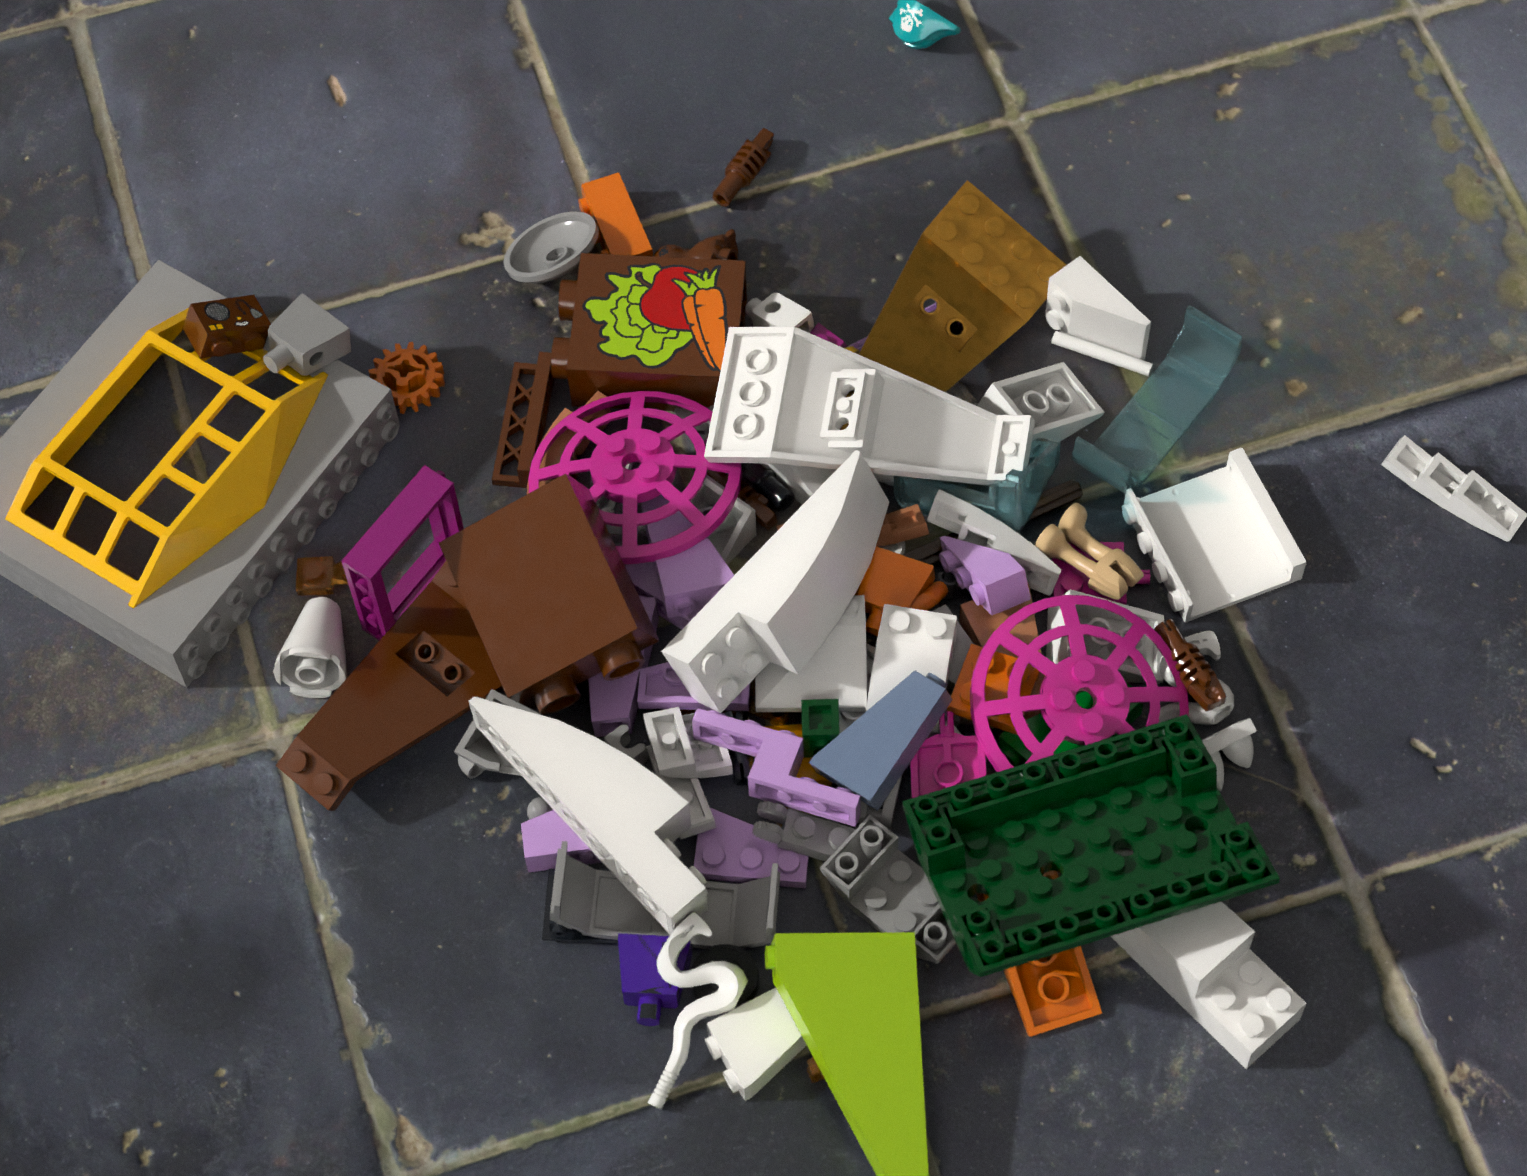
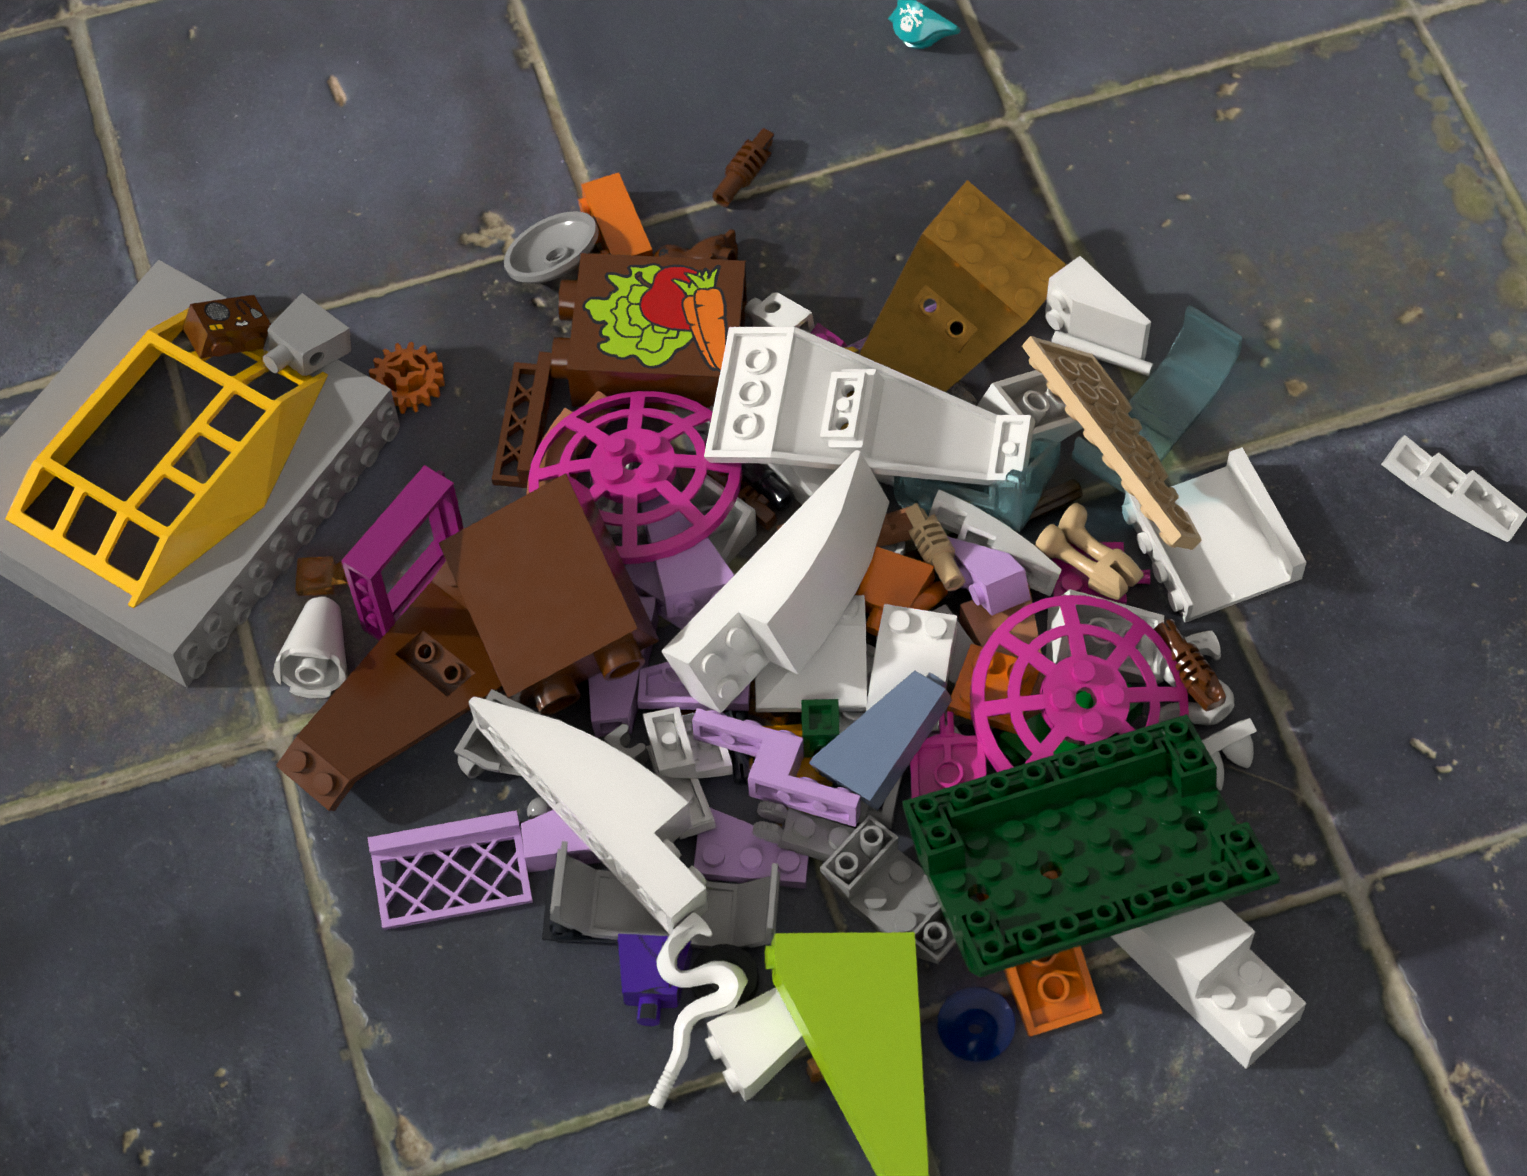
(441, 839): none -> lavender fence
(934, 546): none -> tan hinge
(977, 1007): none -> clear blue dish
(1103, 413): none -> tan wing

